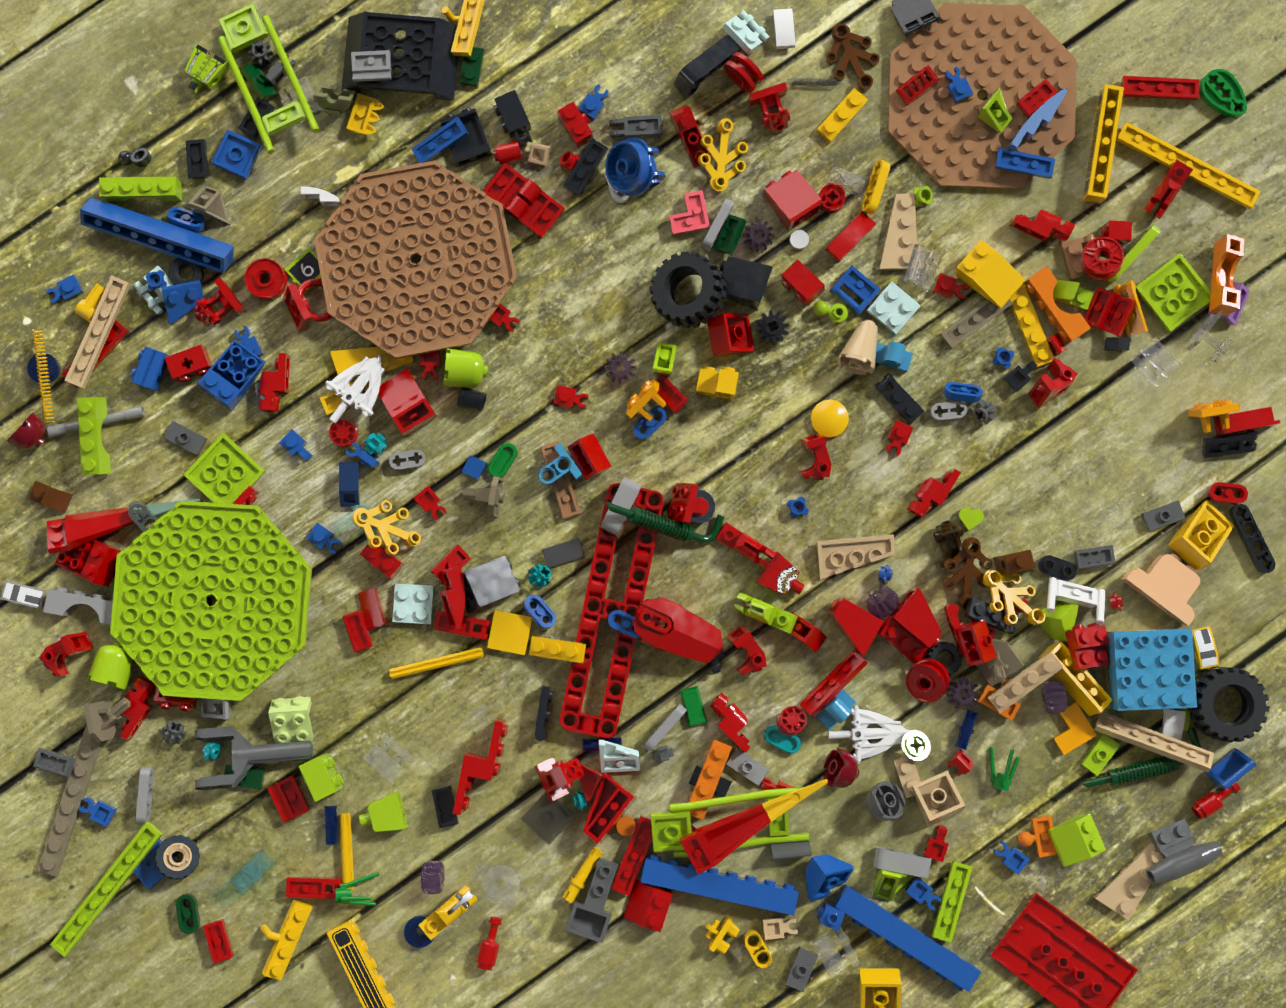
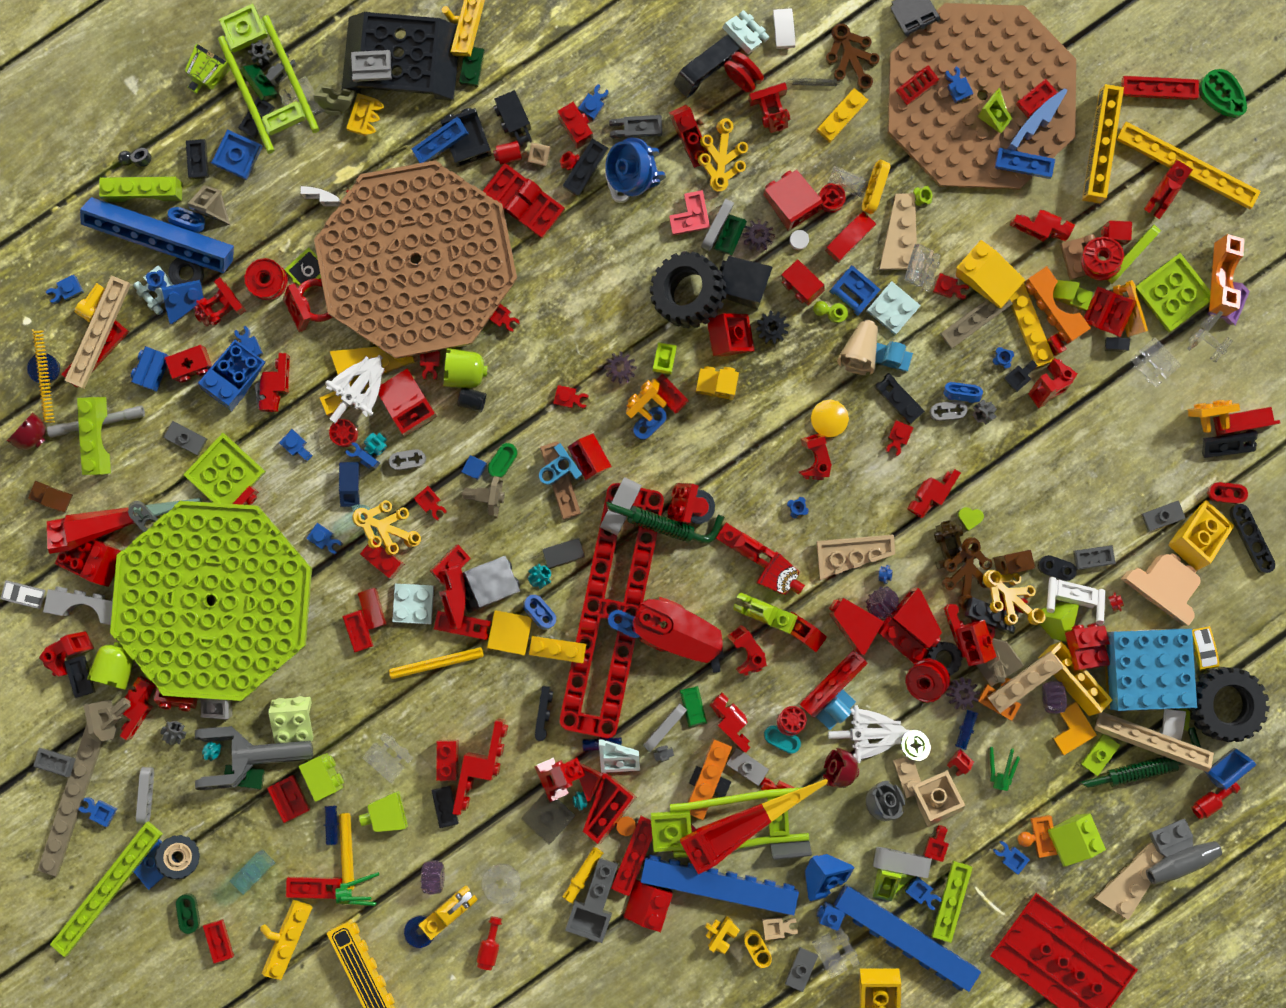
(78, 672): none -> black plate
(447, 760): none -> red brick

